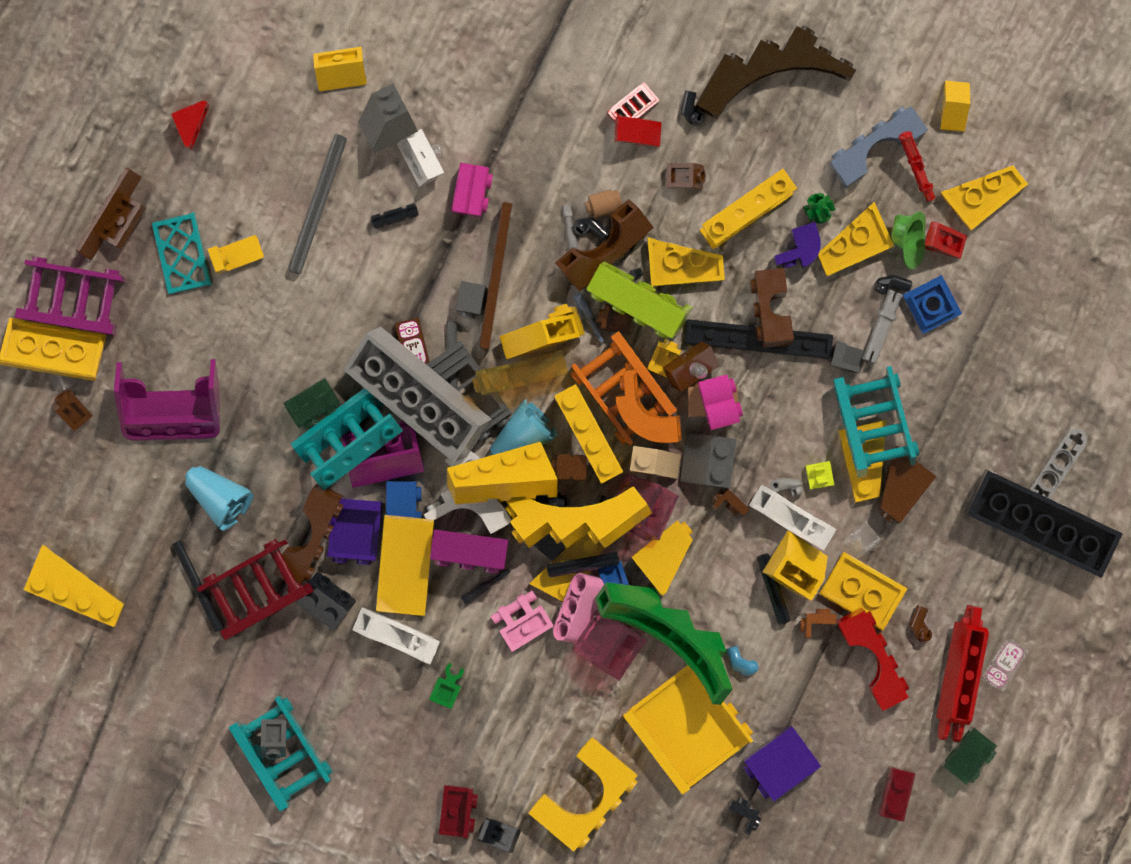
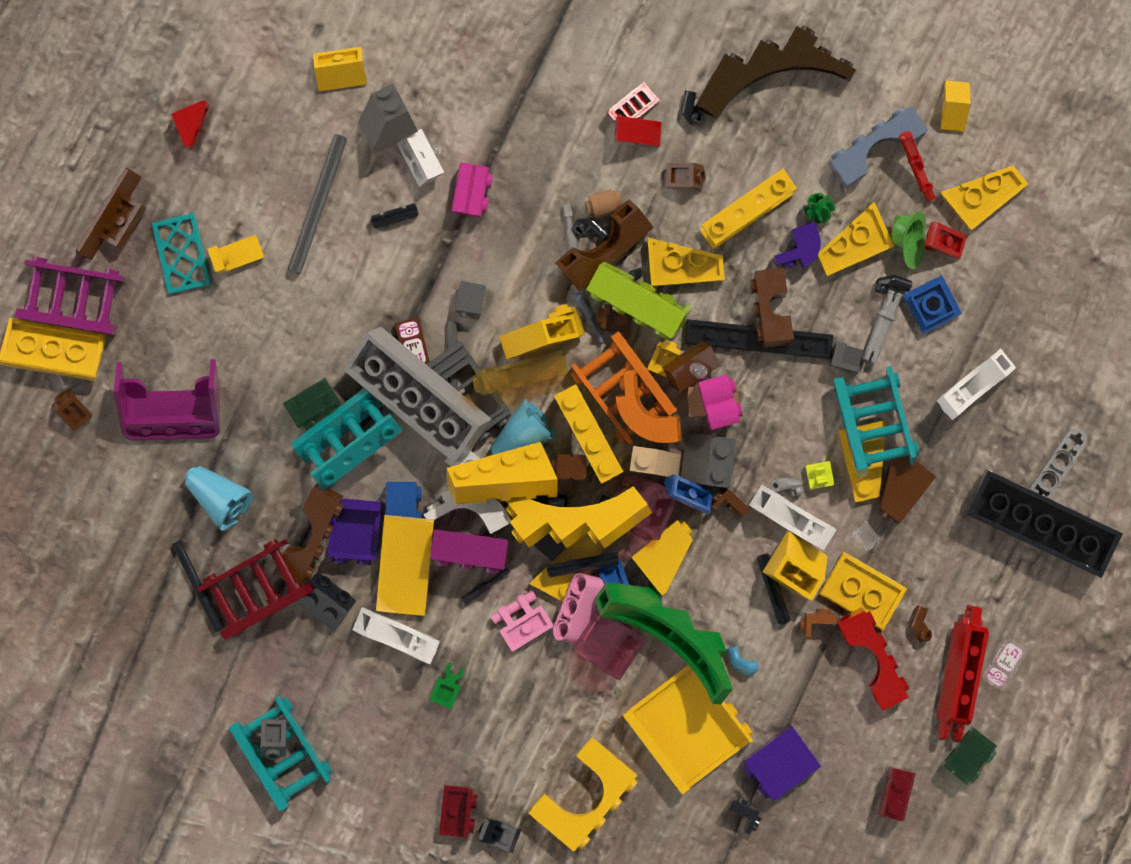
(65, 585): yellow wing -> none
(393, 460): magenta slope -> none
(495, 277): reddish brown tile -> none
(689, 493): none -> blue slope
(975, 384): none -> white arch

